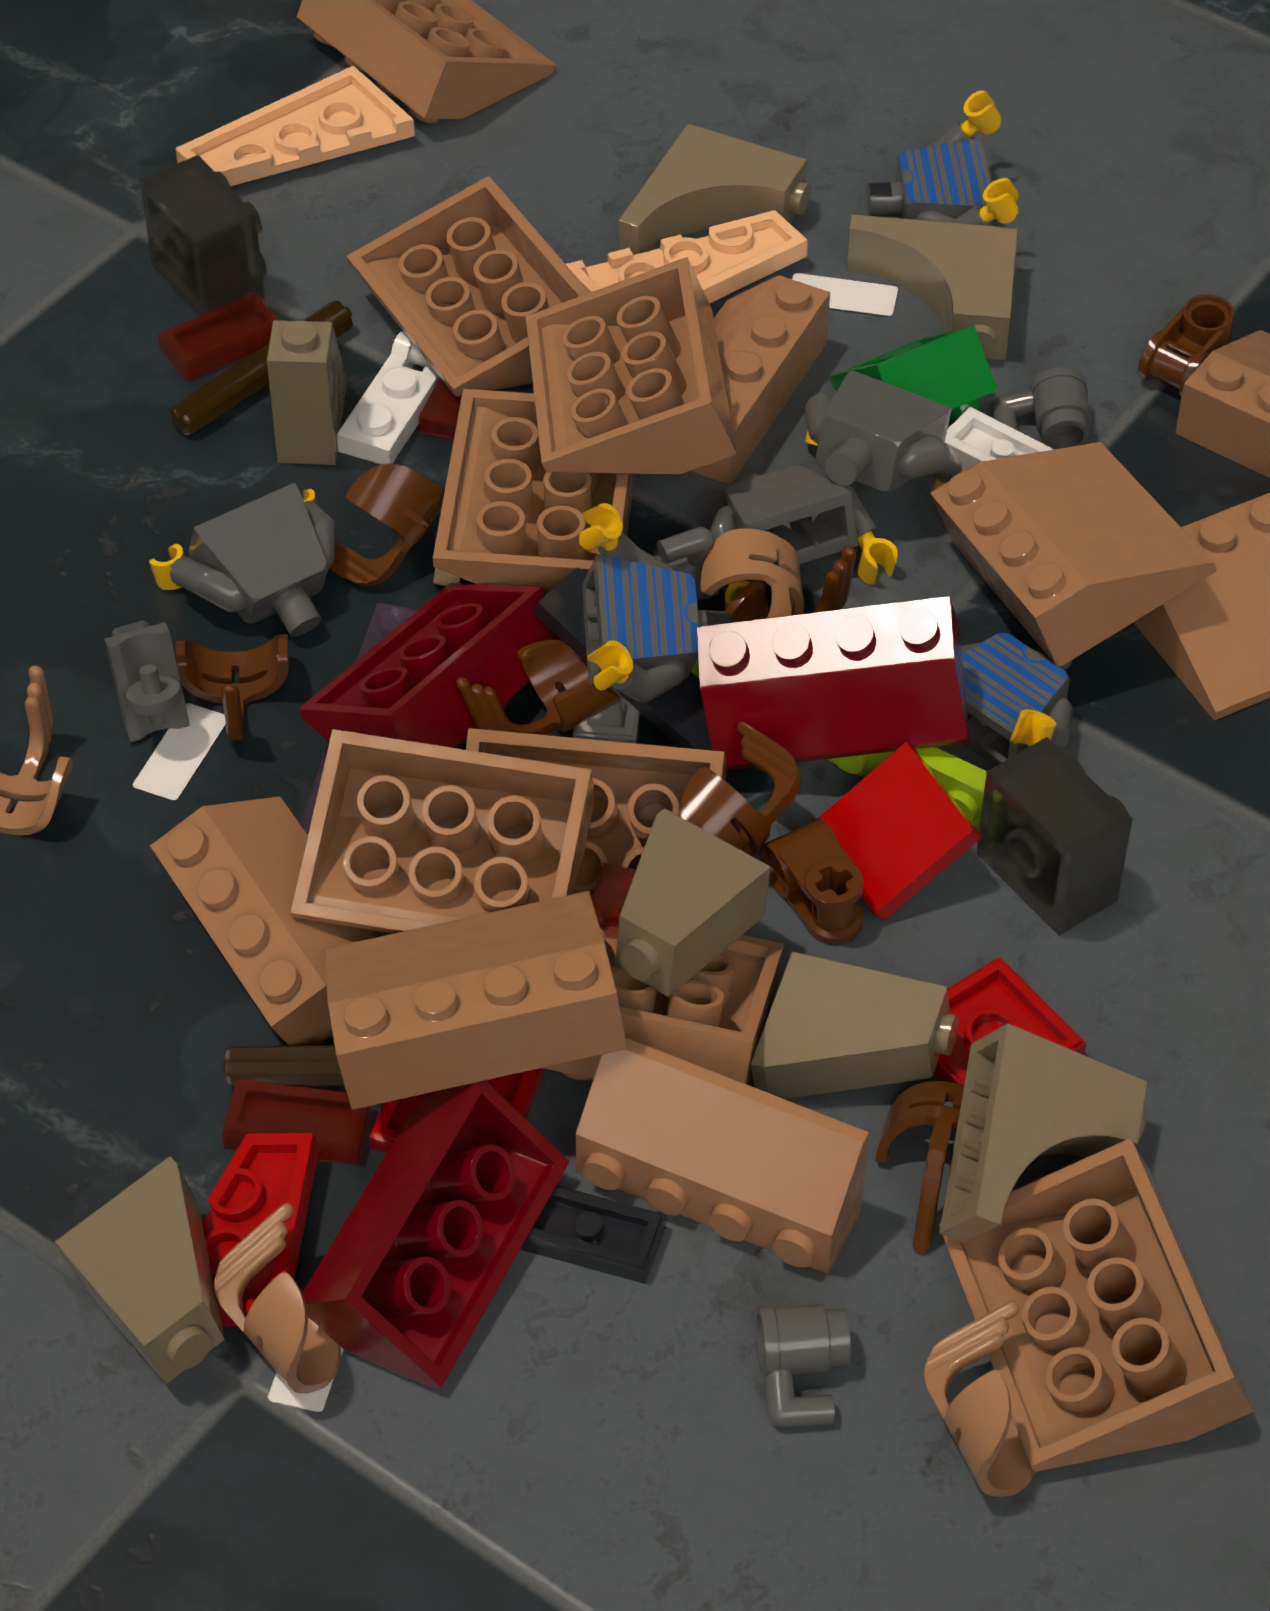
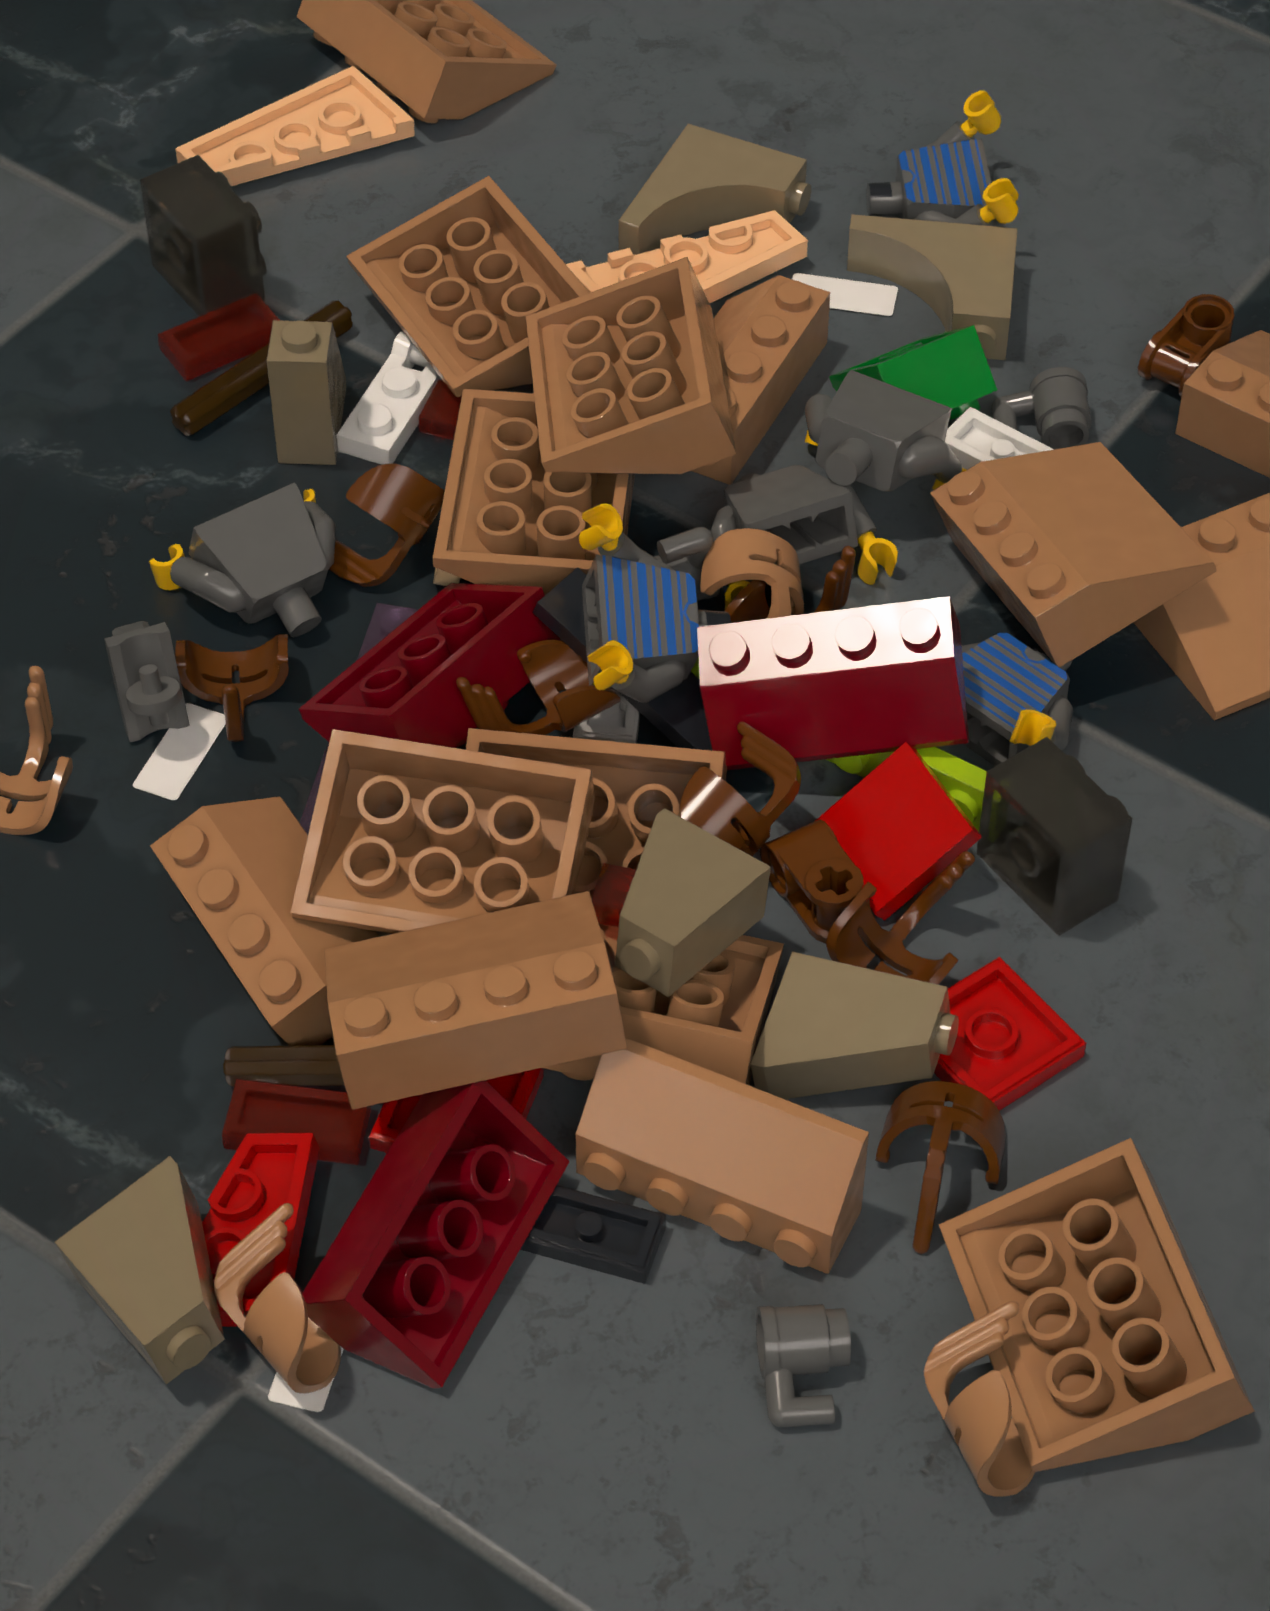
(847, 947): none -> reddish brown helmet
(1026, 1103): dark tan arch -> none

